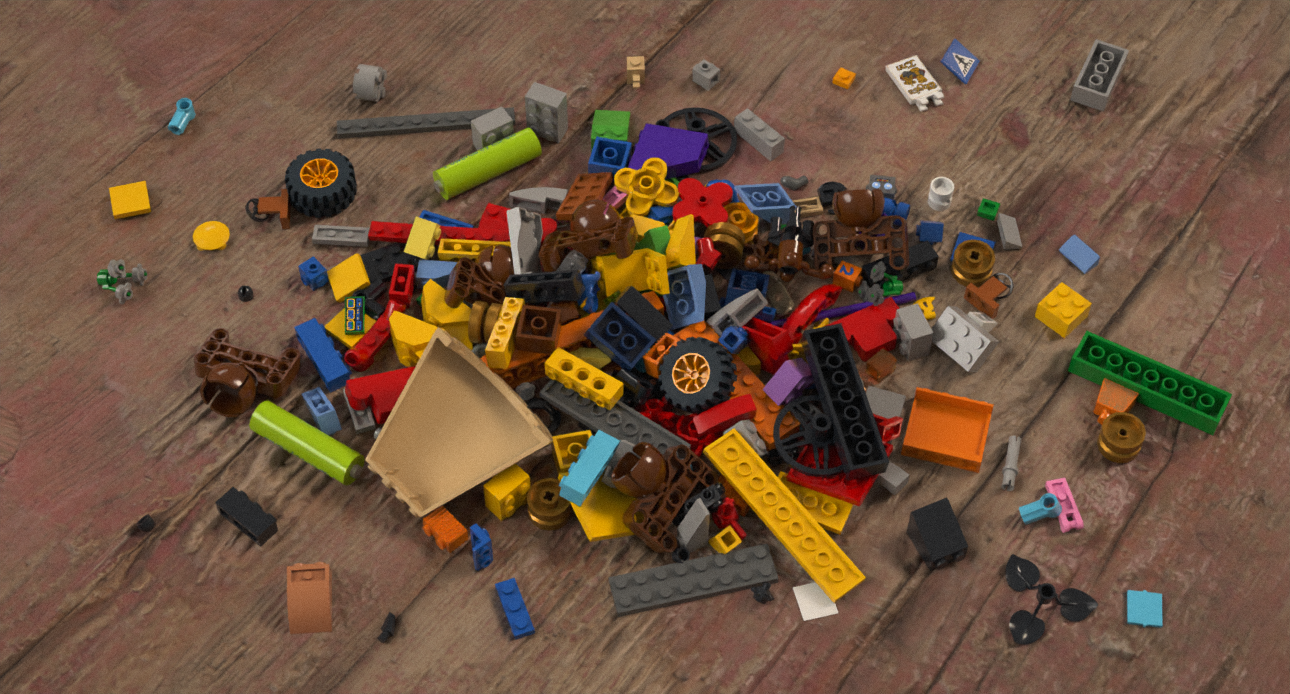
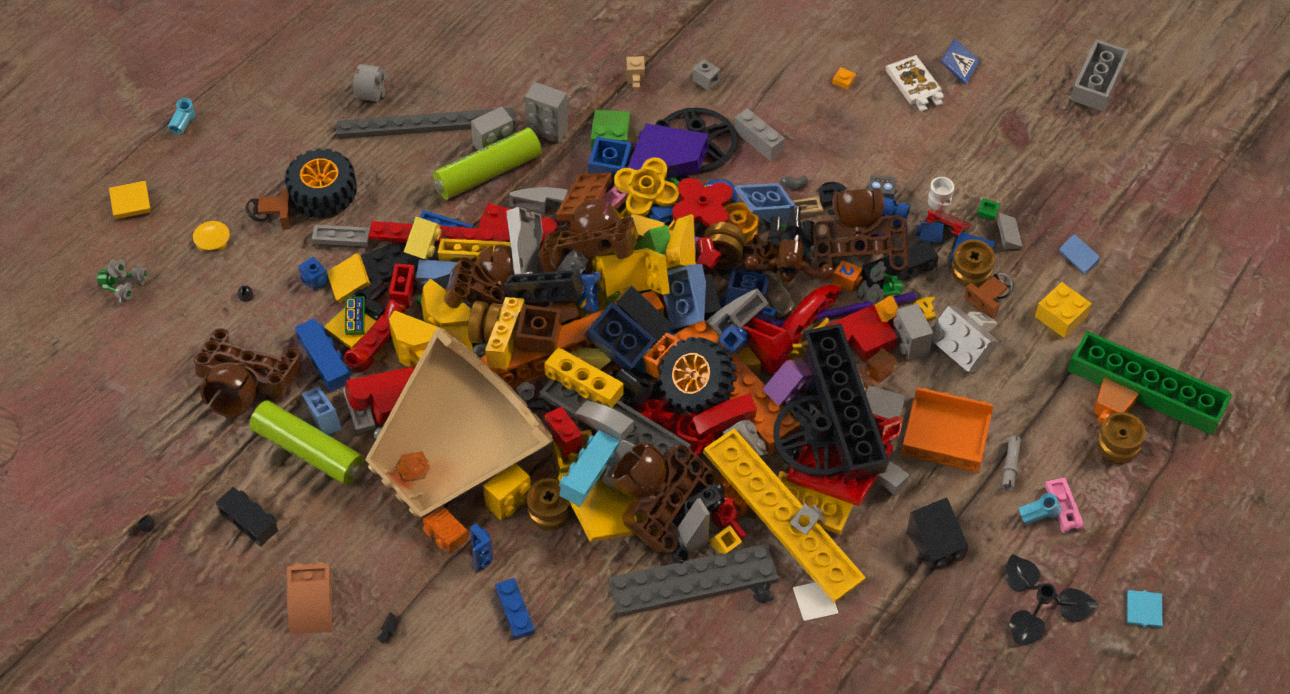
(413, 466): none -> clear orange brick
(563, 431): none -> red brick
(605, 419): none -> light grey slope
(774, 461): black hinge -> none
(813, 513): none -> light grey bracket
(886, 308): none -> light orange plate
(958, 224): none -> red flag

